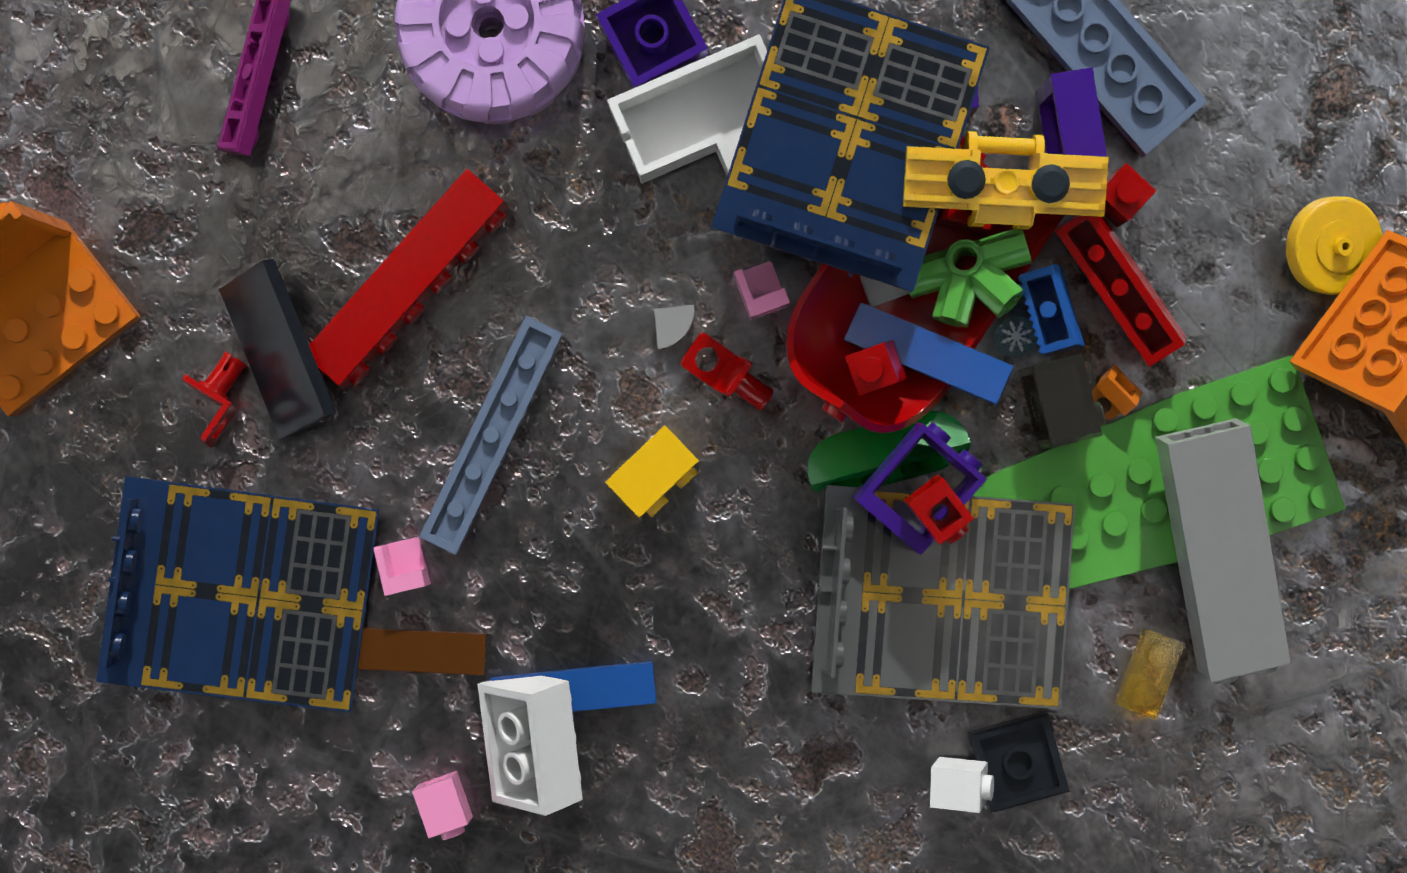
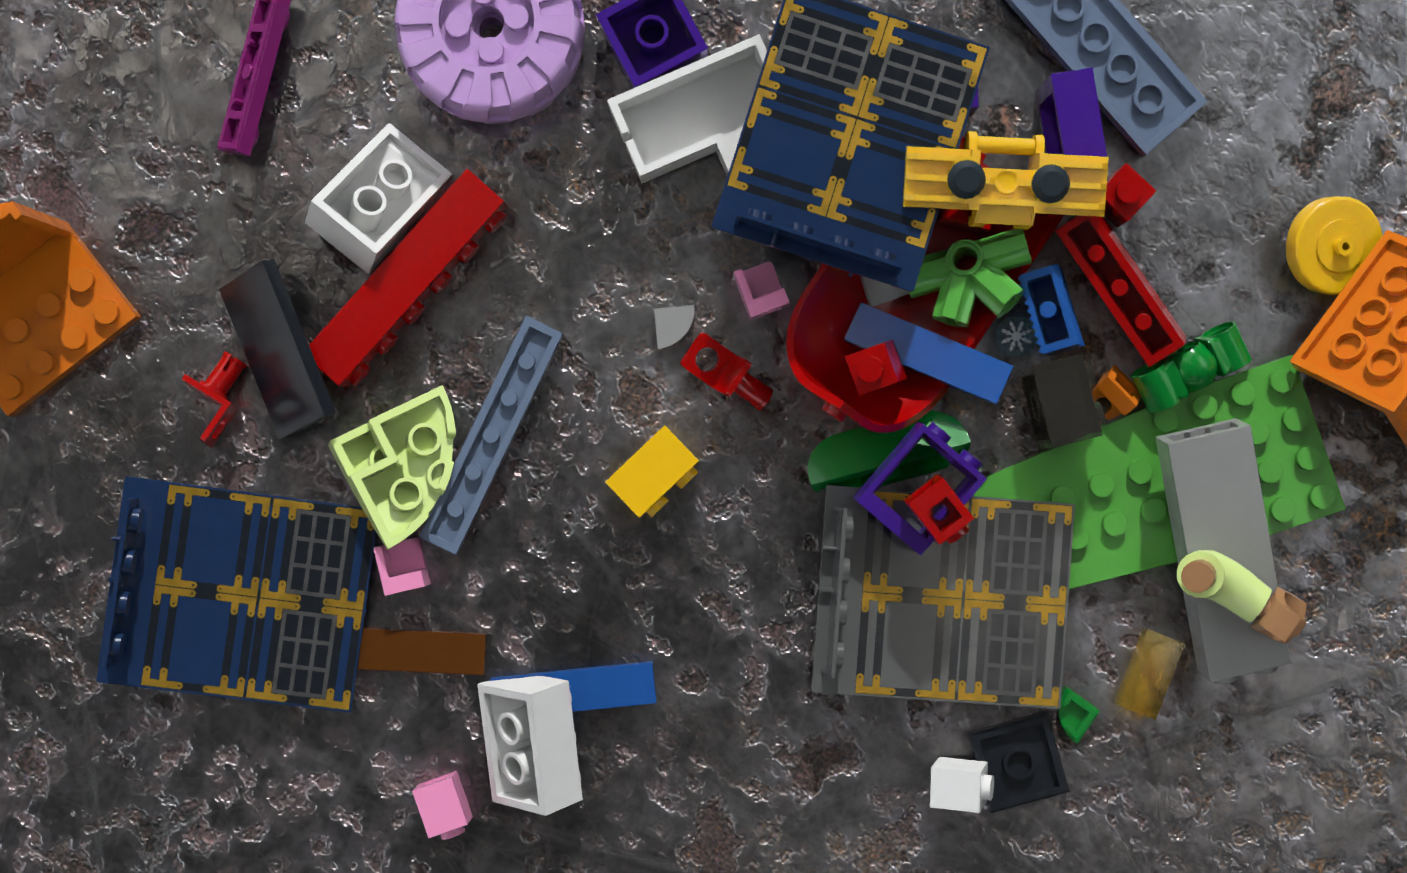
(376, 198): none -> white slope
(400, 463): none -> yellowish green brick
(1075, 714): none -> green tile
(1191, 367): none -> green piece
(1237, 589): none -> piece

